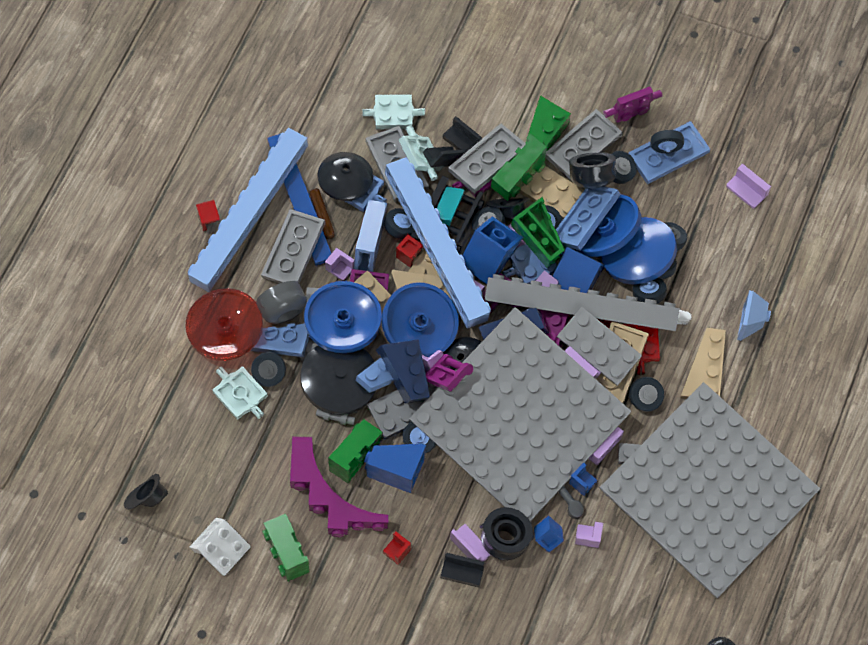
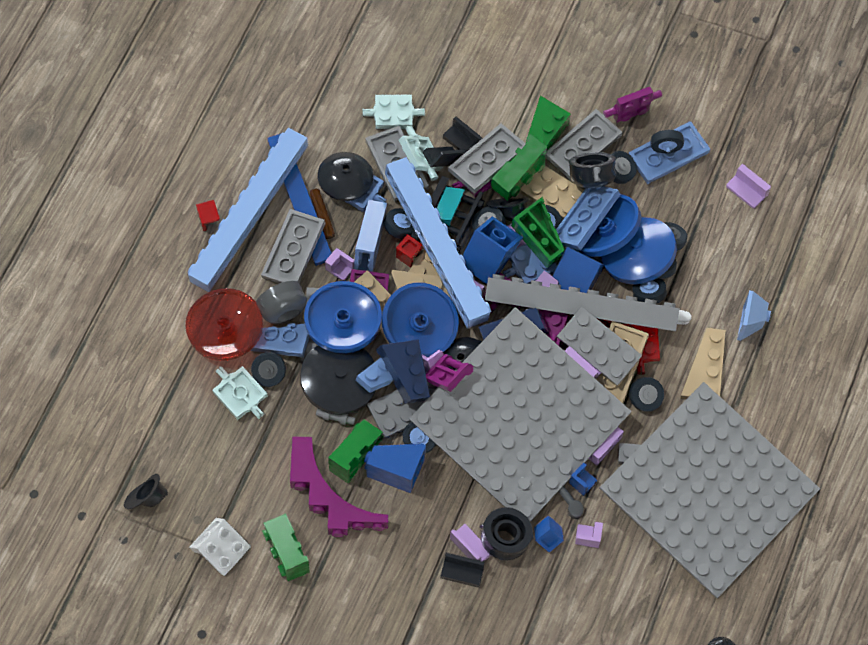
(397, 548): red panel -> none

